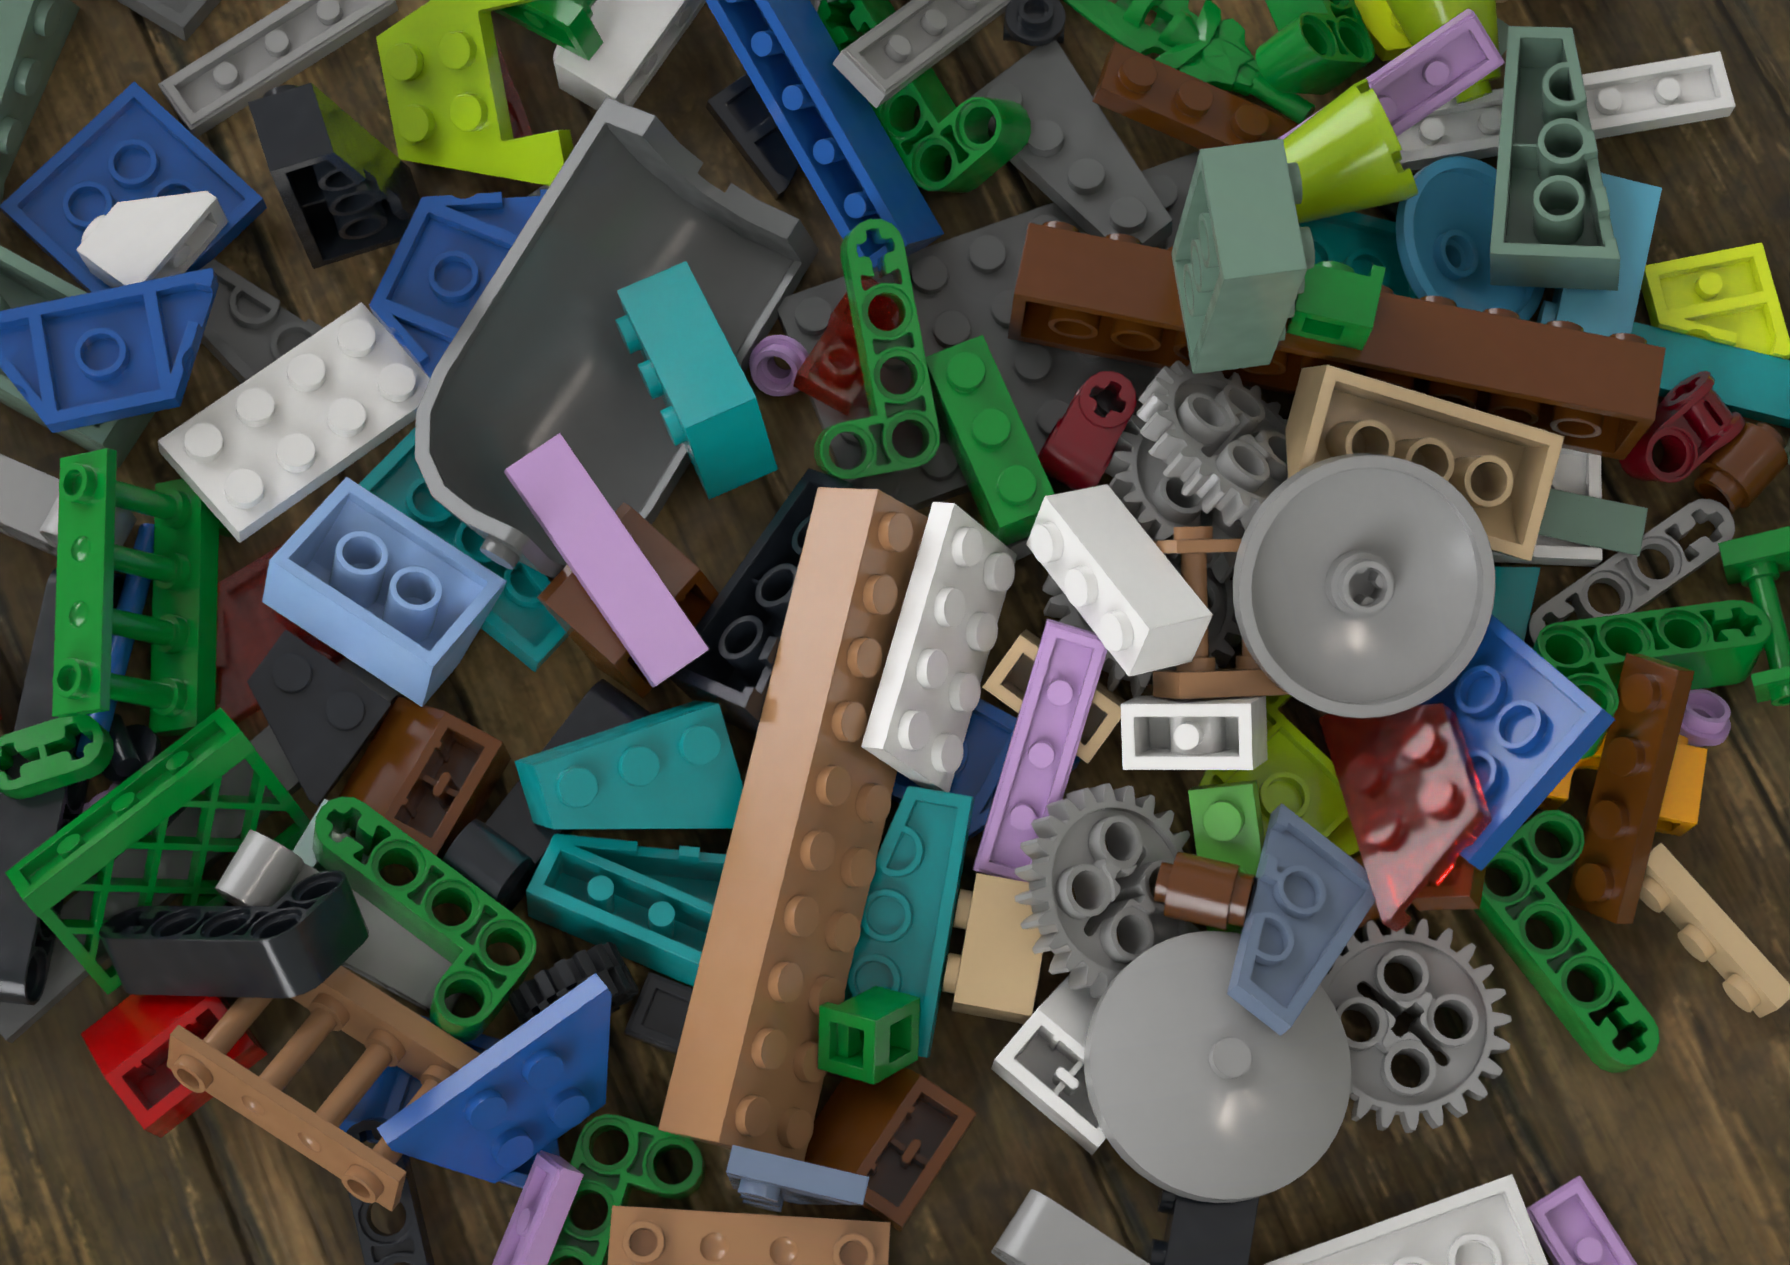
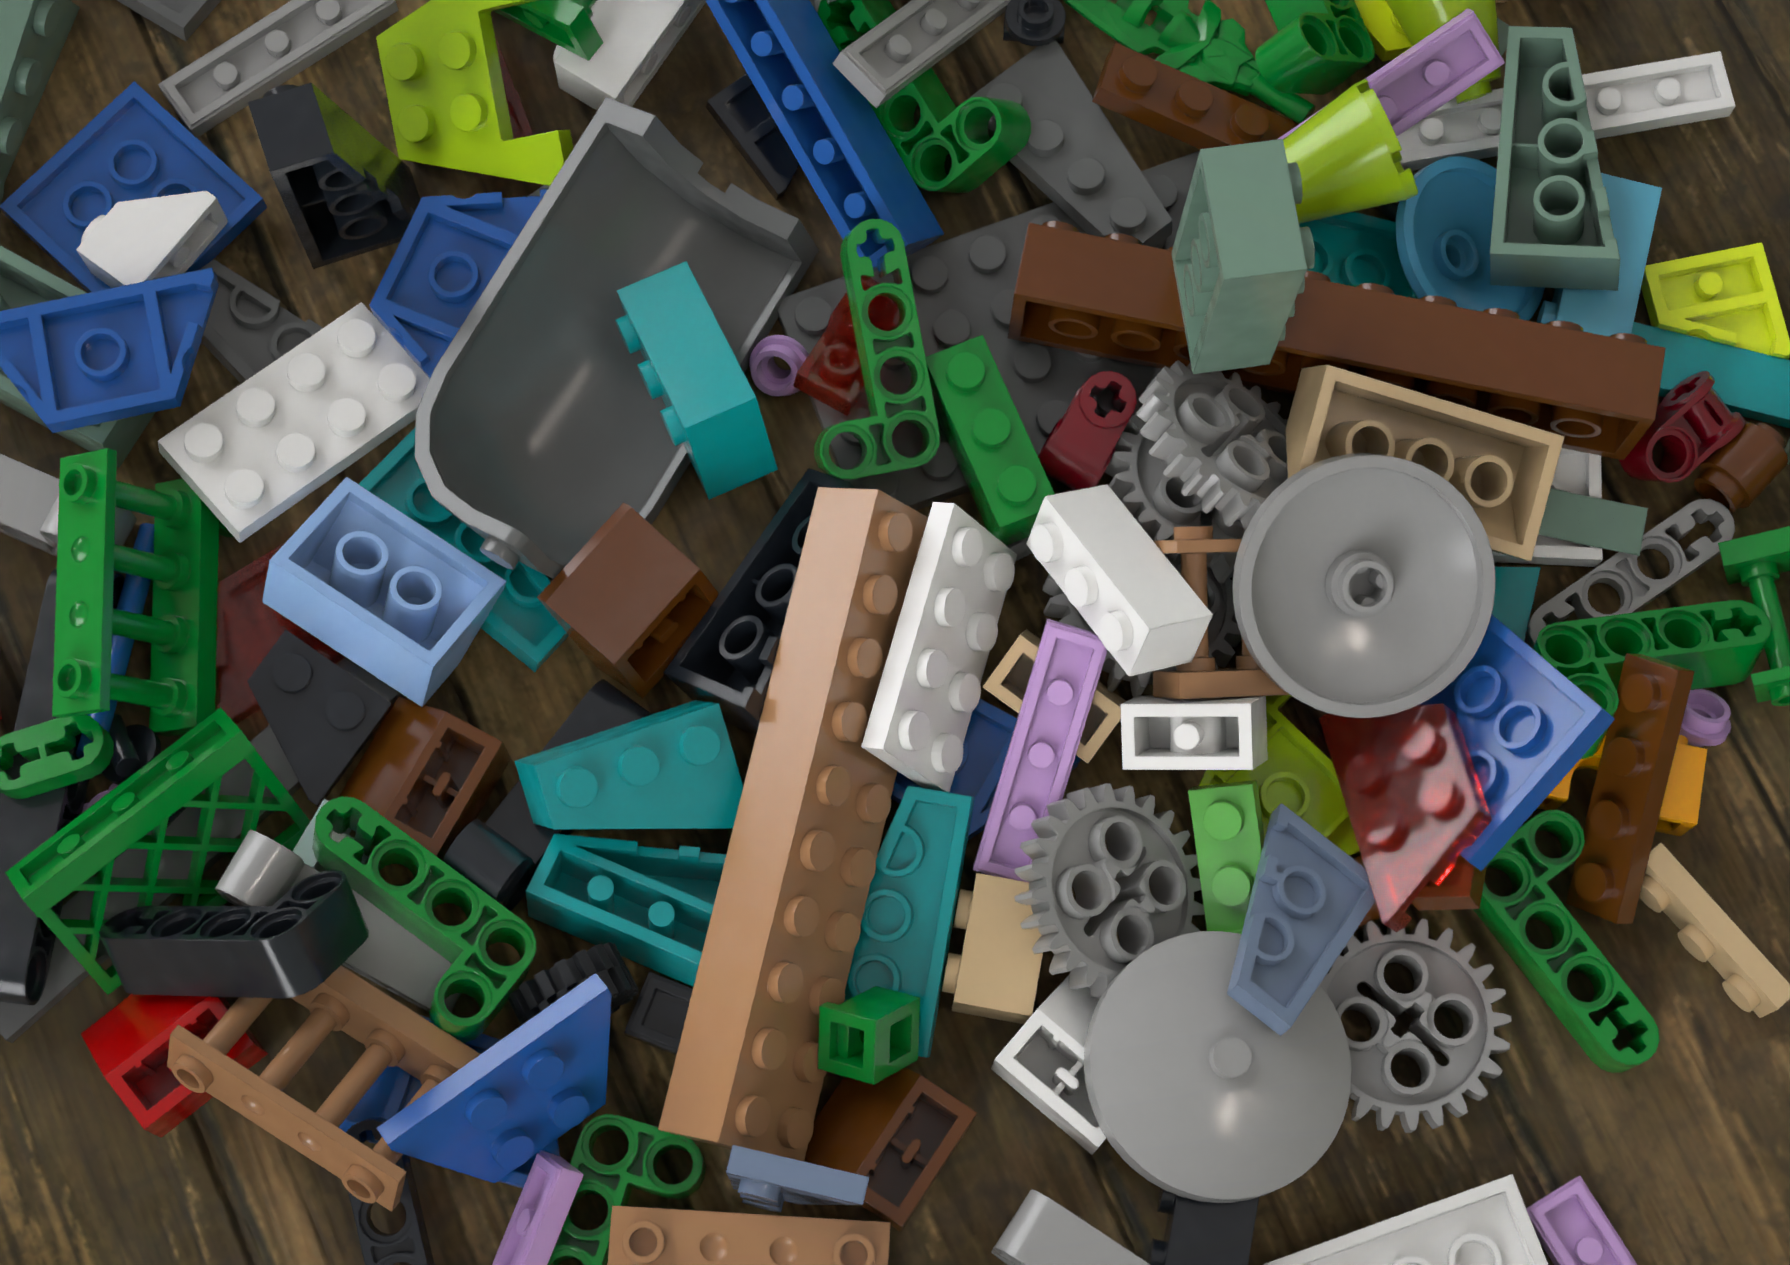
(606, 560): lavender tile -> none
(1204, 891): reddish brown brick -> none
(1337, 304): green brick -> none

